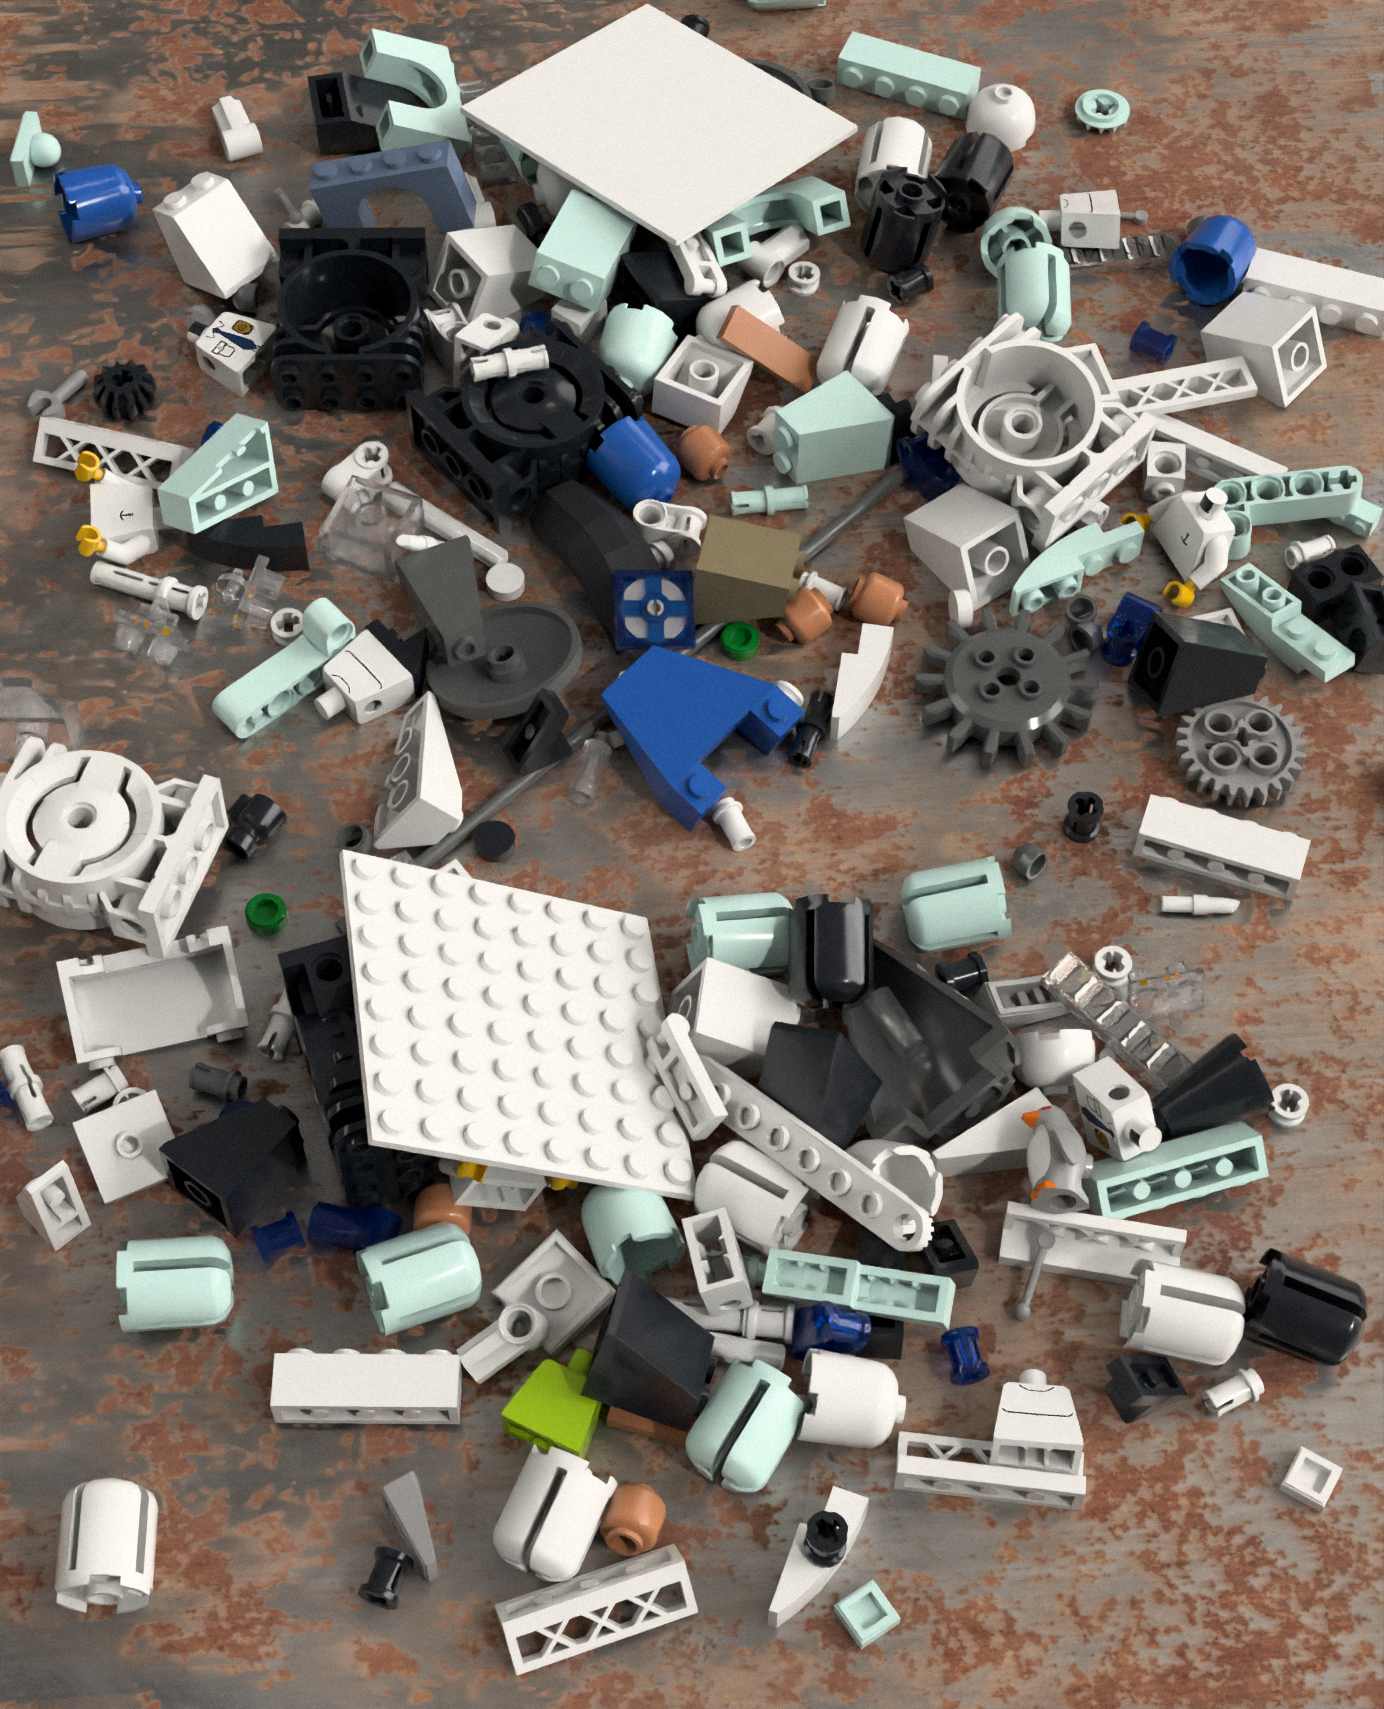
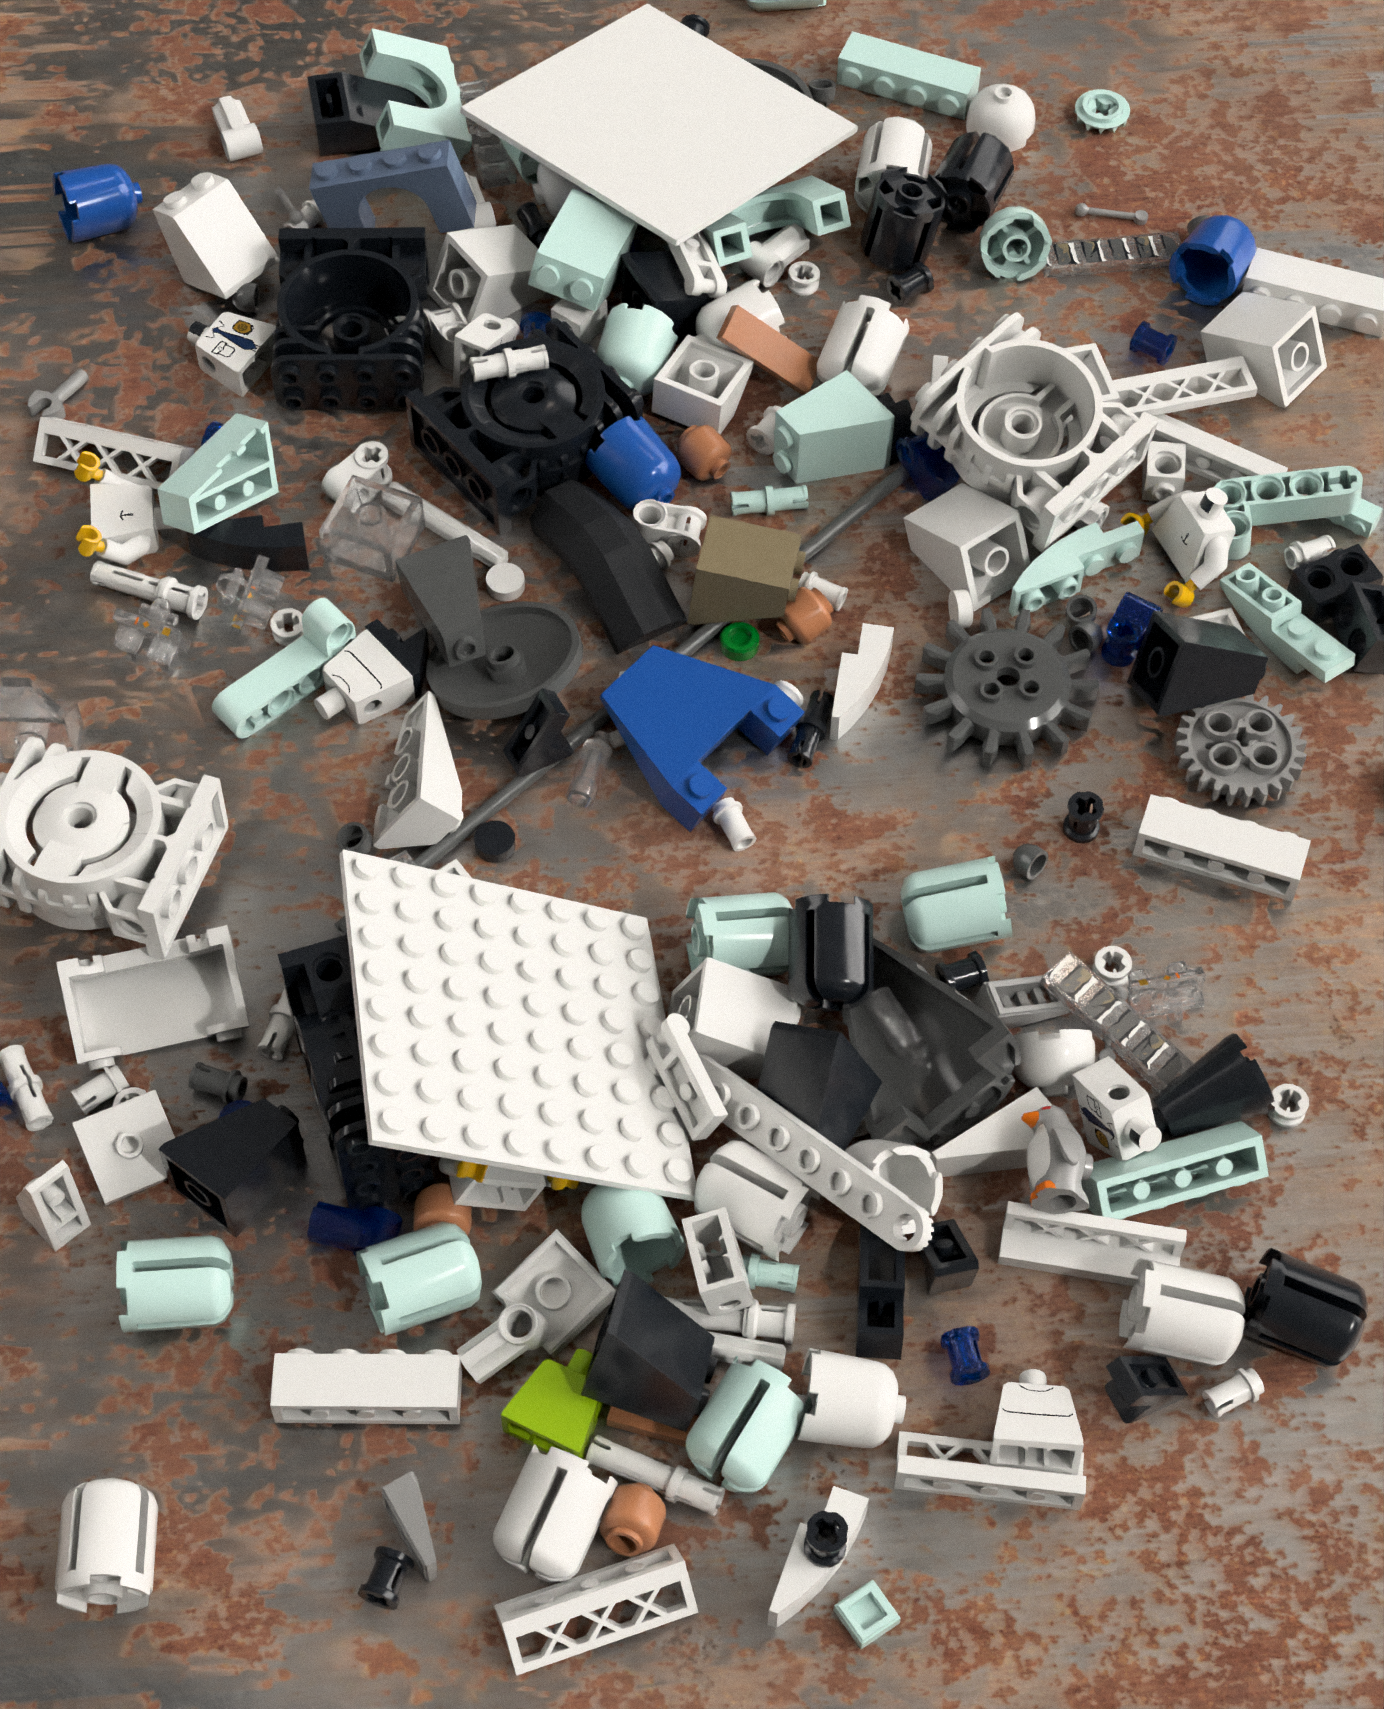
(32, 149): light aqua tile -> none
(124, 390): black gear -> none
(257, 820): black piece -> none
(266, 914): green tile -> none
(278, 1237): clear blue bush -> none
(416, 543): white piece -> none
(653, 609): clear blue piece -> none
(665, 1479): none -> white pin
(829, 1329): clear blue piece -> none
(854, 1286): light aqua slope -> none
(877, 600): nougat head -> none
(1036, 287): light aqua cylinder -> none
(1045, 1242): light grey hinge -> none
(1086, 219): white torso -> none
(1198, 904): white piece -> none
(1310, 1479): white tile -> none

